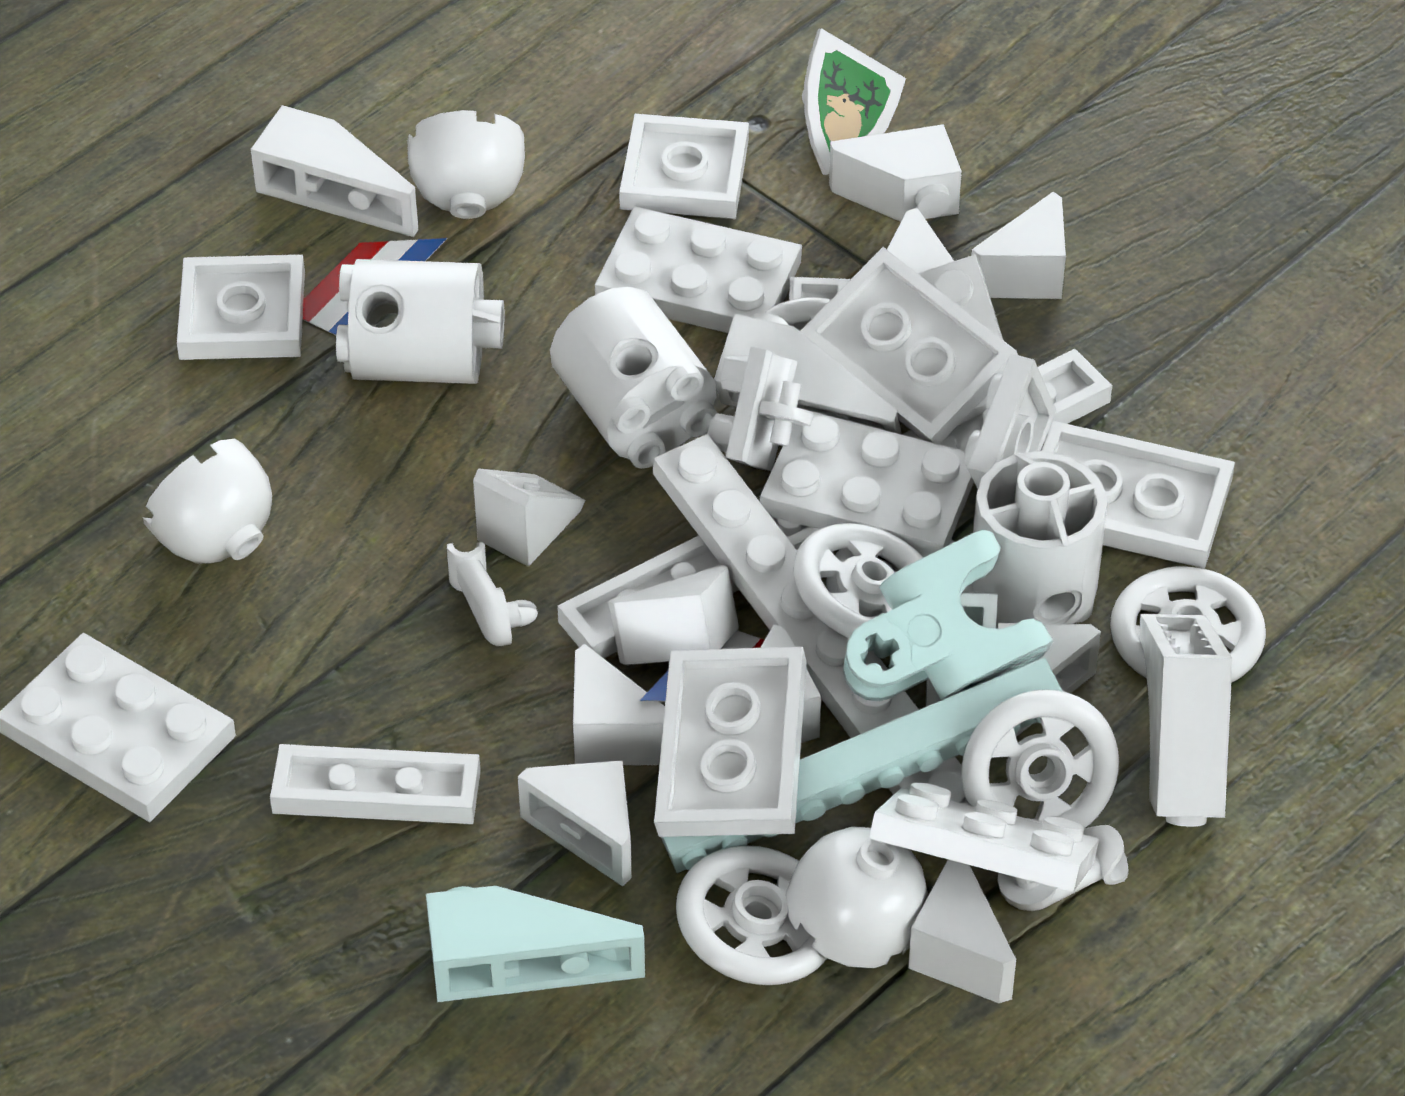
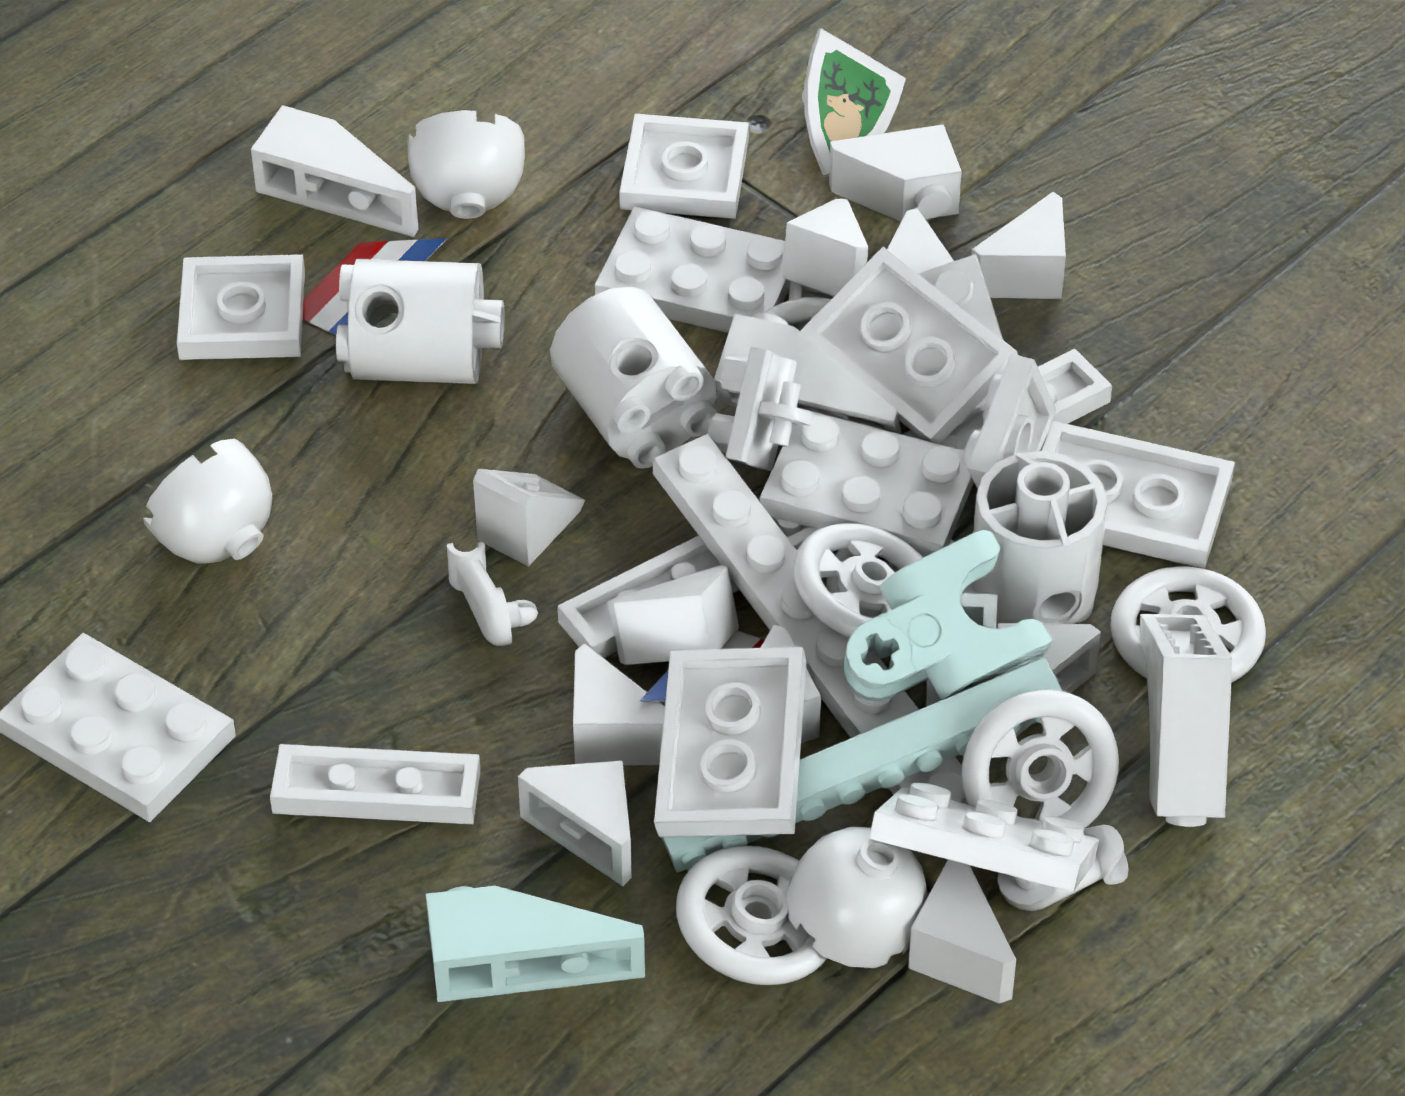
(824, 247): none -> white slope

